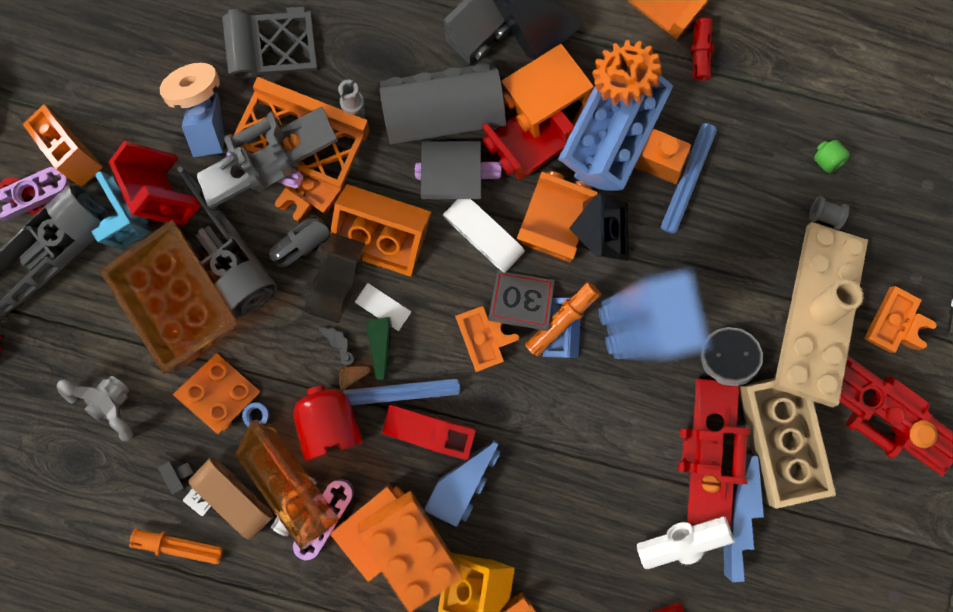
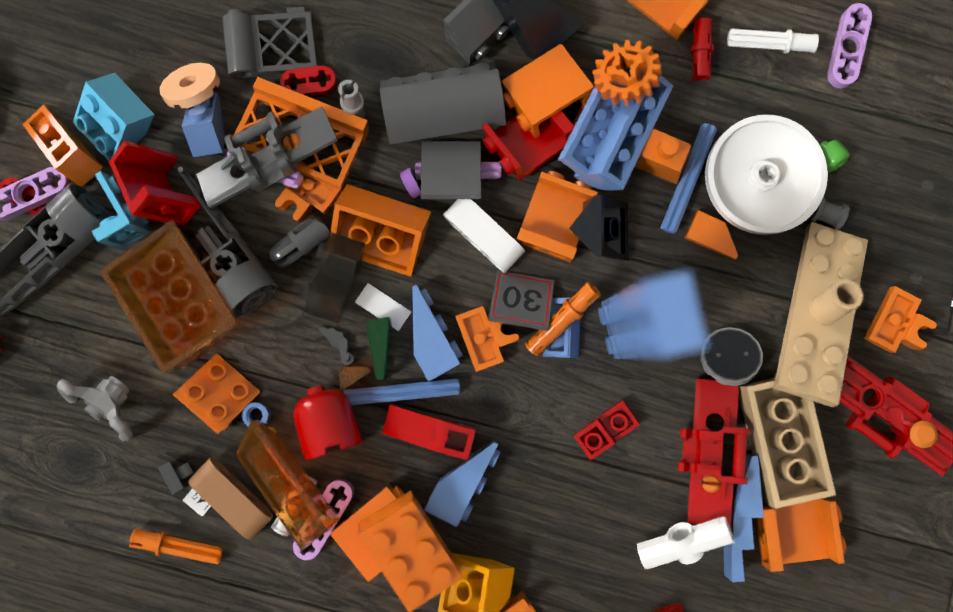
(111, 114): none -> medium azure slope
(307, 75): none -> red beam
(410, 182): none -> medium lavender tile
(430, 344): none -> medium blue slope
(606, 429): none -> red slope
(711, 234): none -> orange tile
(766, 174): none -> white dish
(773, 40): none -> white axle
(800, 534): none -> orange panel
(859, 36): none -> lavender beam

